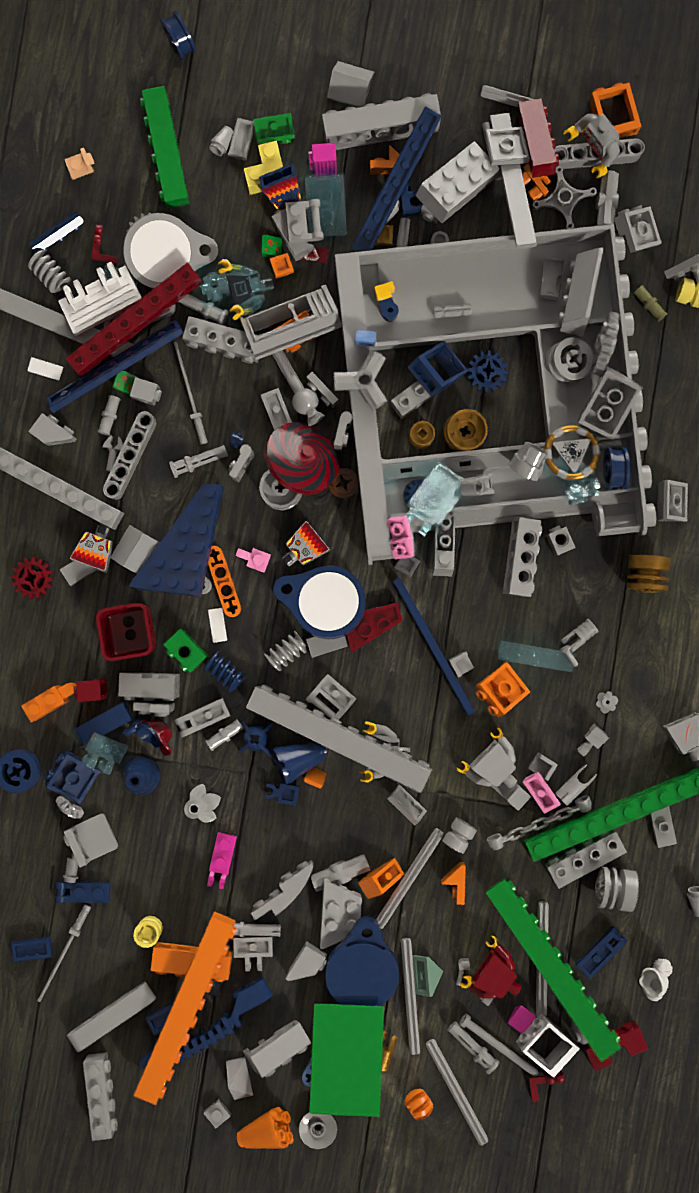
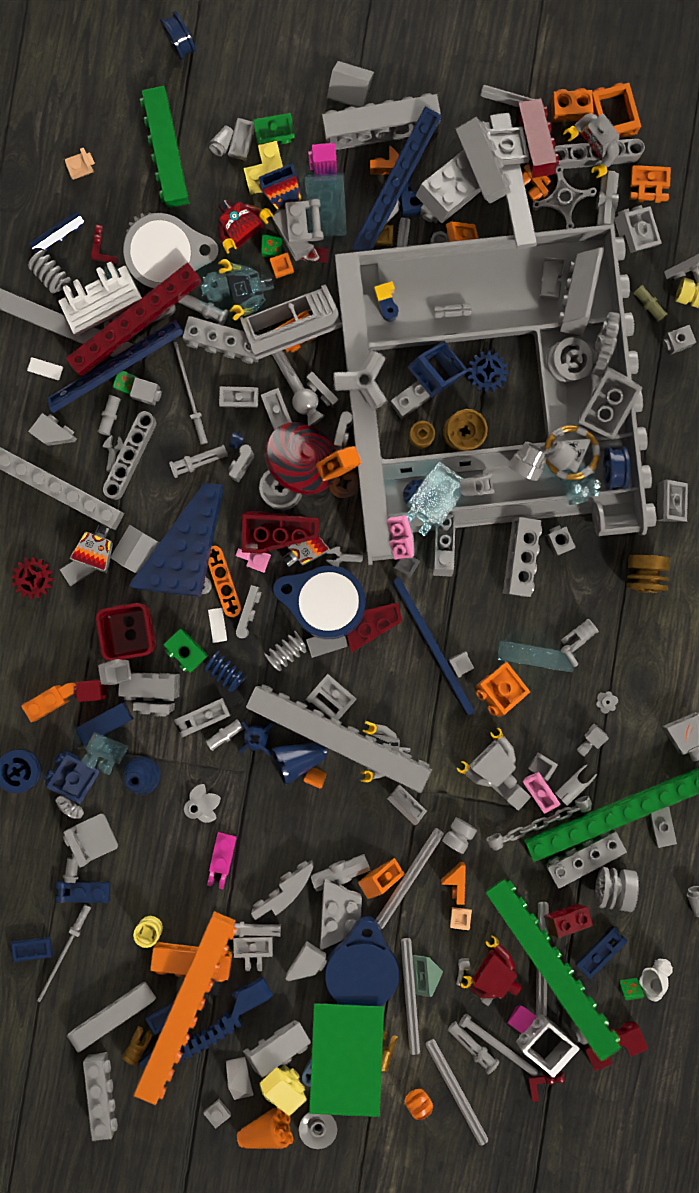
(114, 672): none -> light grey panel
(137, 1047): none -> pearl gold hinge
(153, 732): hair -> none
(239, 397): none -> light grey plate
(240, 223): none -> torso
(248, 612): none -> light grey plate
(274, 530): none -> dark red wedge
(284, 1089): none -> light yellow brick
(286, 793): dark blue plate -> none
(338, 463): none -> orange brick
(343, 557): none -> light grey bar
(365, 338): medium blue slope -> none
(460, 918): none -> light nougat plate
(461, 231): none -> orange slope
(483, 159): none -> light grey brick
(562, 456): none -> light grey head
(568, 920): none -> dark red brick
(573, 111): none -> orange brick
(631, 989): none -> green slope
(650, 177): none -> orange plate
(679, 340): none -> light grey brick

